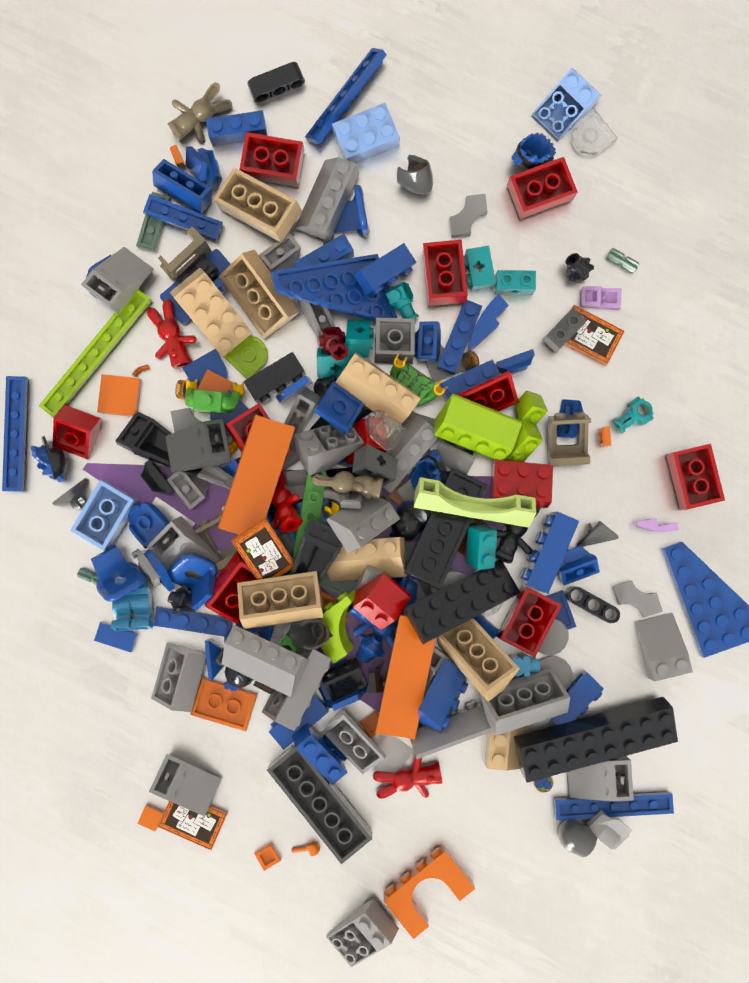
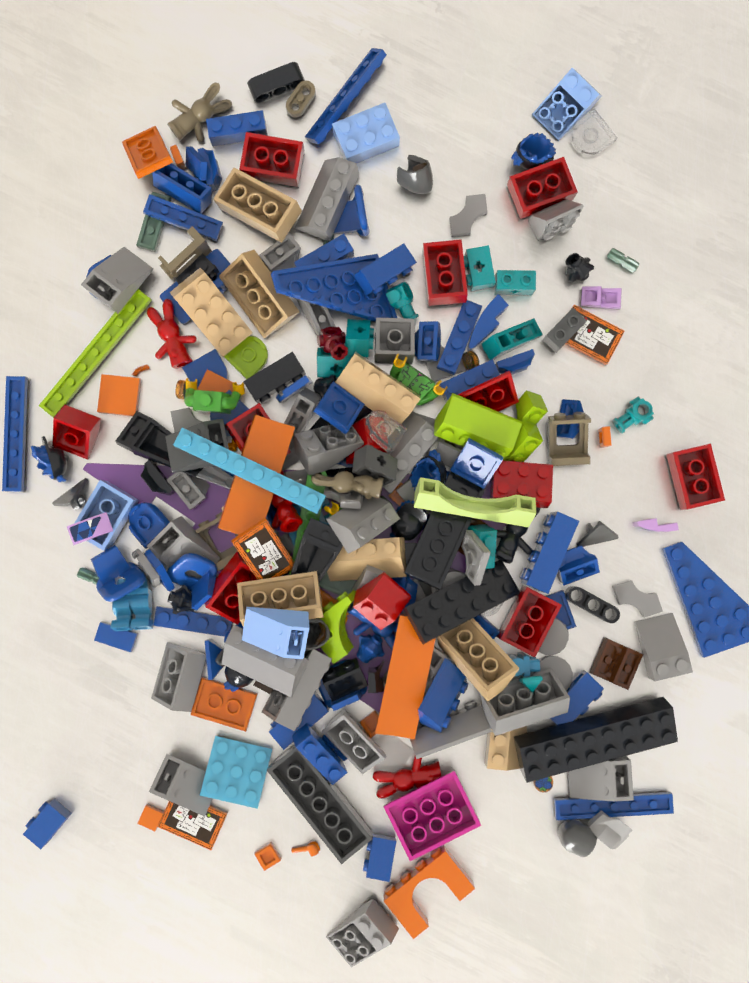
(47, 823): none -> blue brick
(89, 528): none -> slope
(147, 152): none -> orange tile
(236, 772): none -> medium azure plate
(249, 470): none -> medium azure plate
(277, 631): none -> light blue slope
(300, 100): none -> dark tan plate
(380, 858): none -> blue brick
(432, 815): none -> dark pink slope
(476, 463): none -> tile
(476, 557): none -> light grey tile
(511, 339): none -> teal slope
(531, 682): none -> teal slope
(555, 219): none -> light grey slope
(616, 663): none -> reddish brown slope

